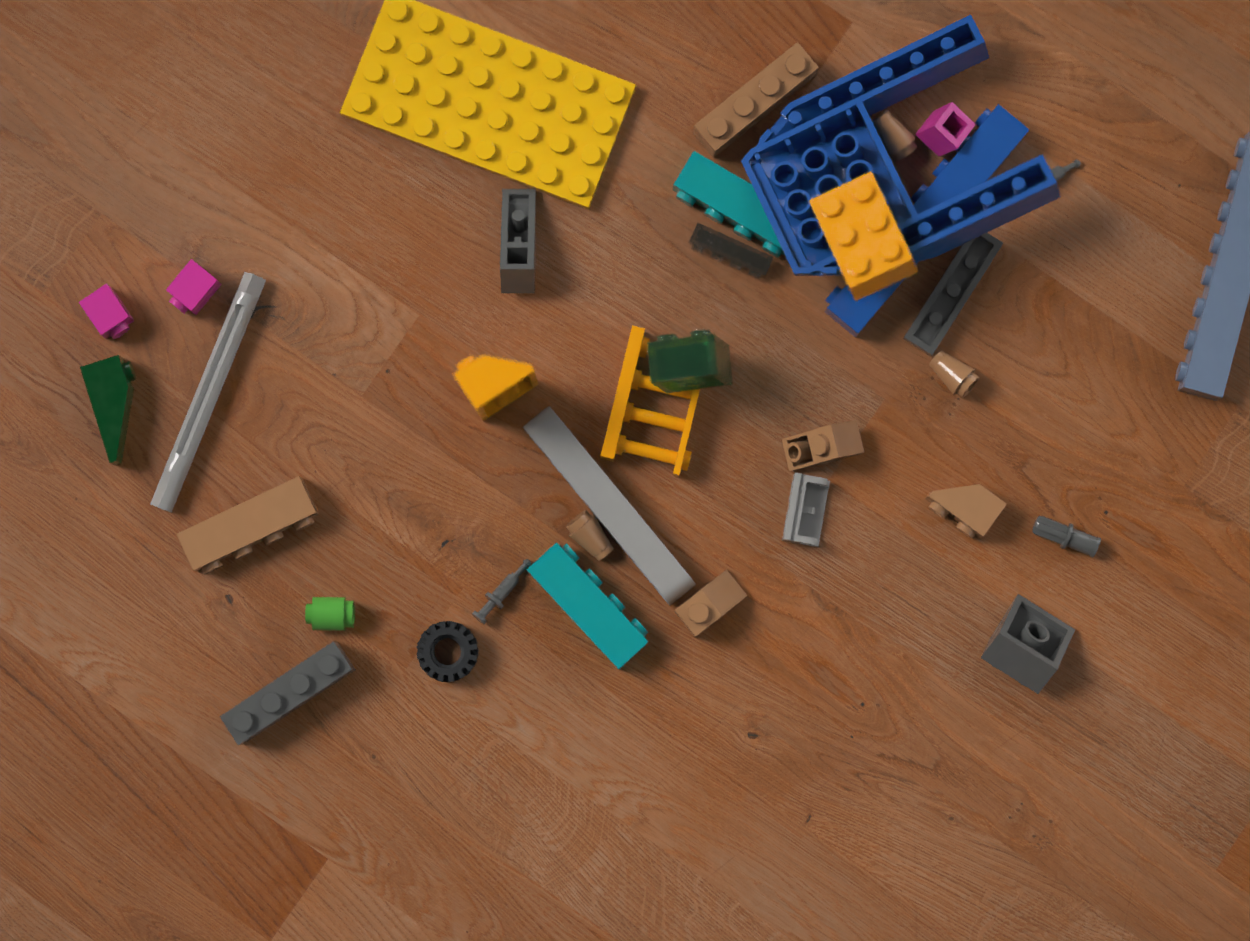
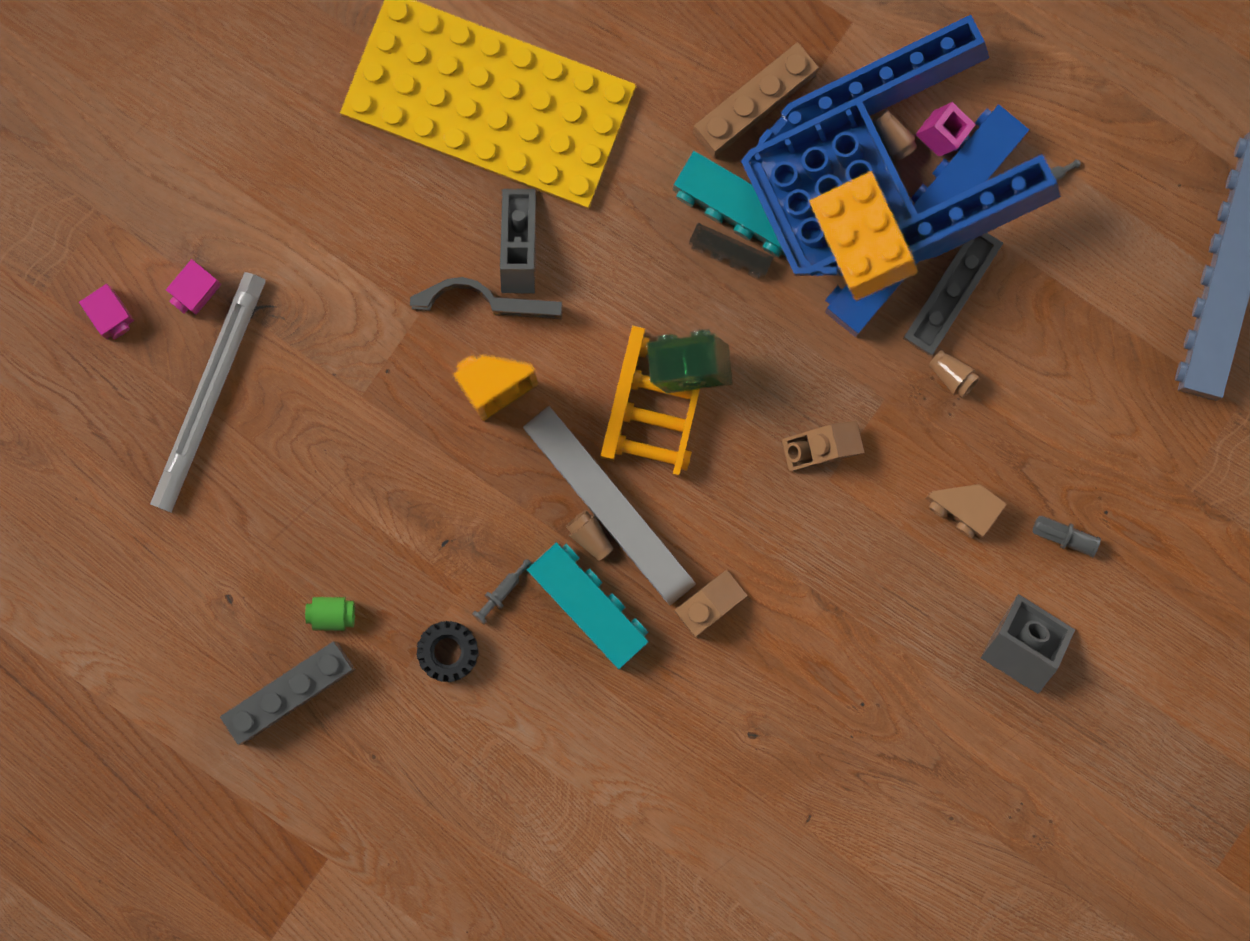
(111, 399): dark green slope -> none
(247, 525): medium nougat brick -> none
(500, 306): none -> dark grey piece
(805, 510): light grey hinge -> none

